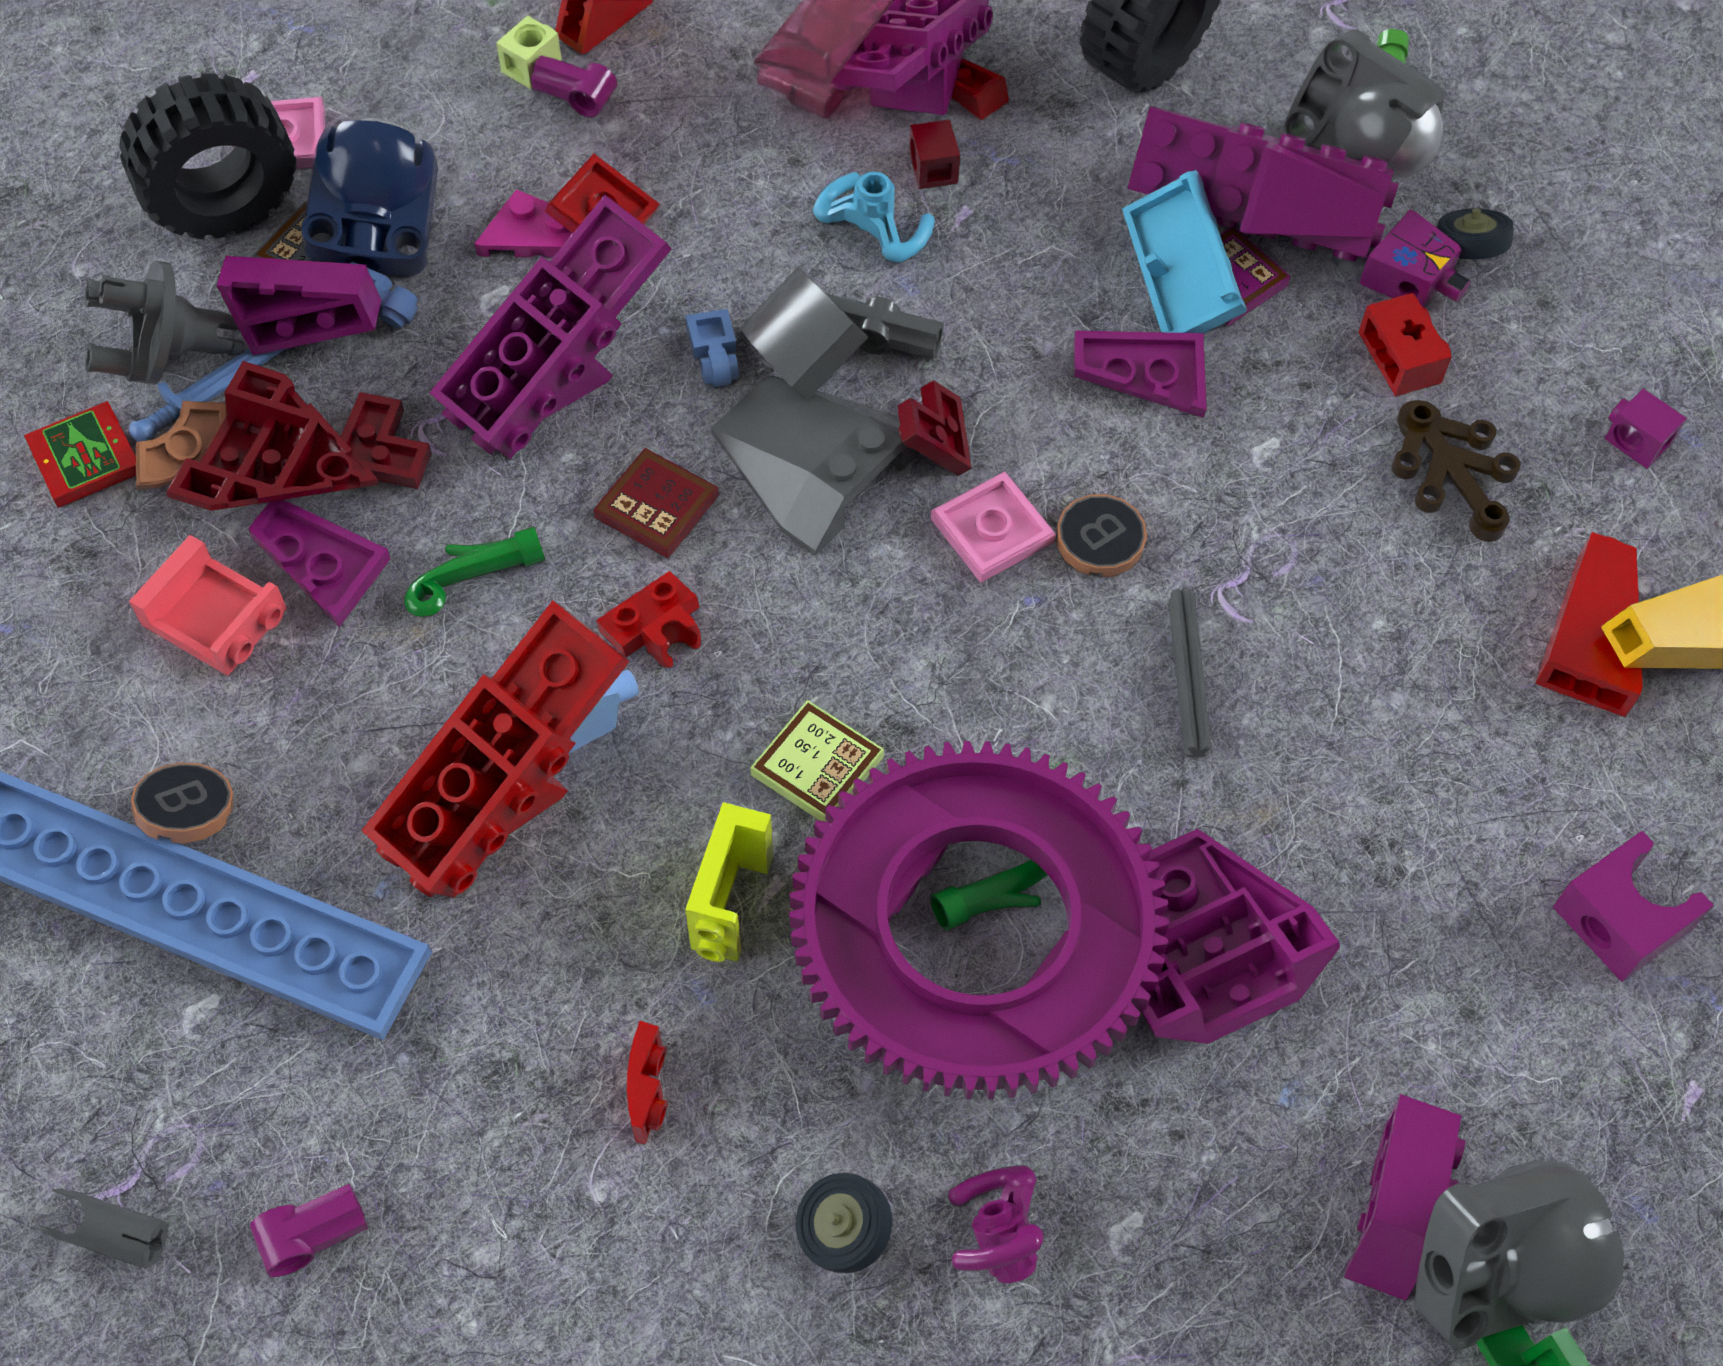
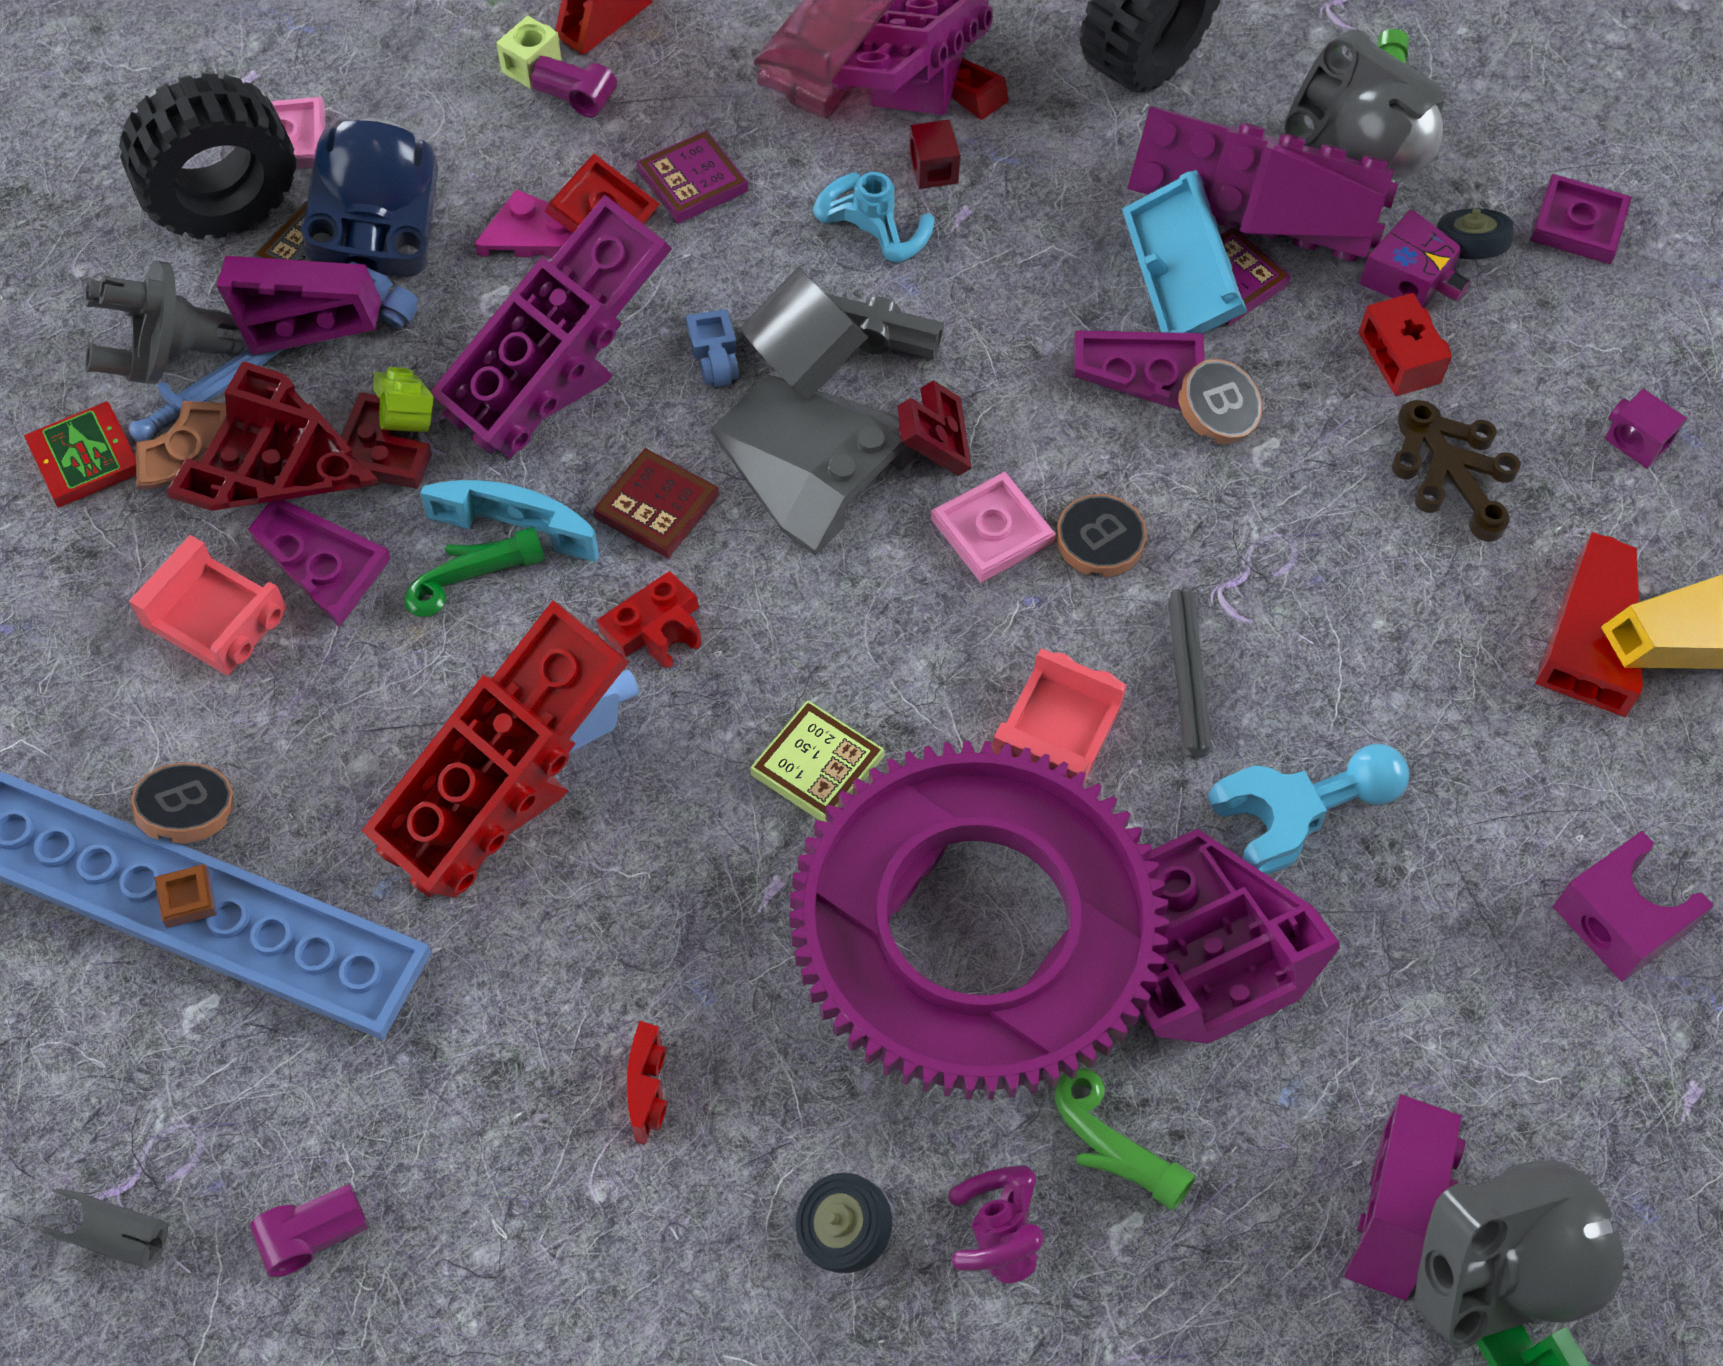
(185, 896): none -> dark orange tile
(403, 400): none -> lime plate
(462, 500): none -> medium azure slope
(692, 176): none -> magenta tile
(737, 840): neon yellow panel -> none
(999, 891): green plant -> none
(1063, 713): none -> coral panel
(1118, 1153): none -> bright green plant
(1220, 401): none -> tile
(1296, 807): none -> medium azure piece
(1581, 218): none -> magenta tile

